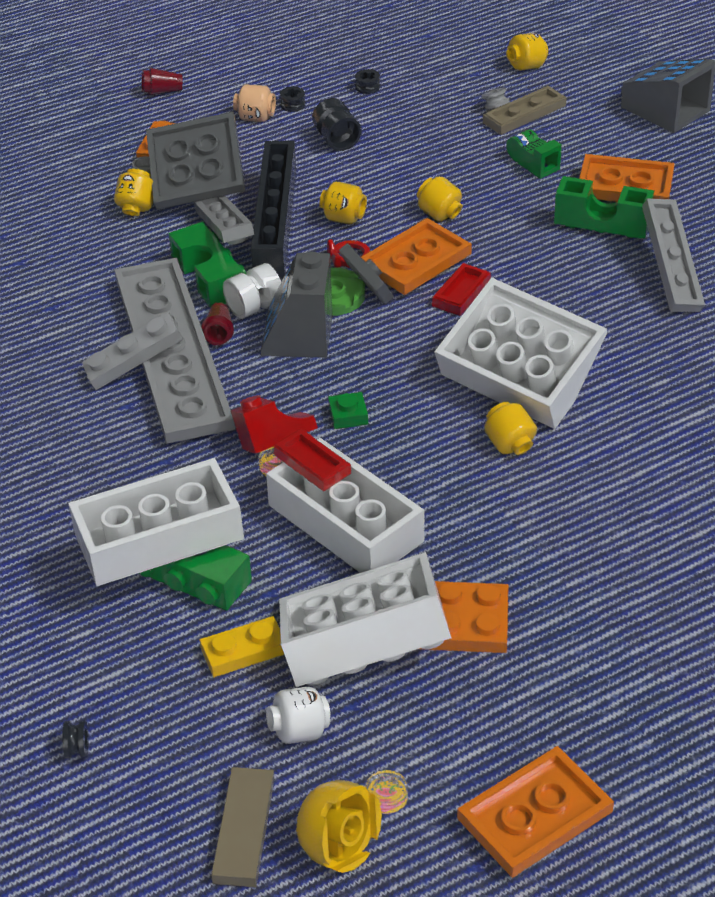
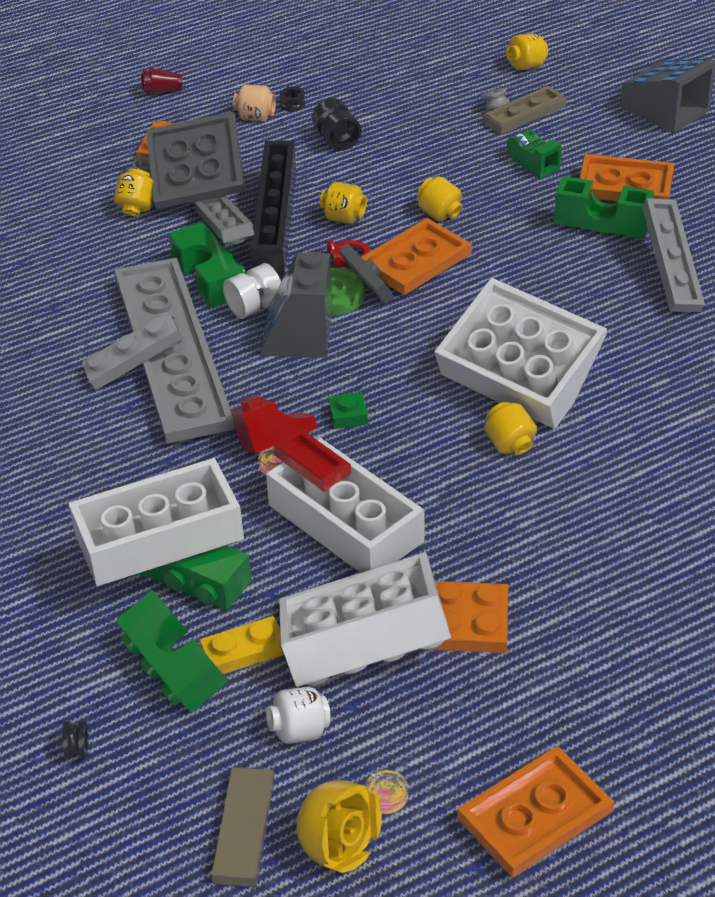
(188, 671): none -> green arch
(218, 325): dark red cone -> none
(367, 81): black bush -> none
(461, 289): red tile -> none

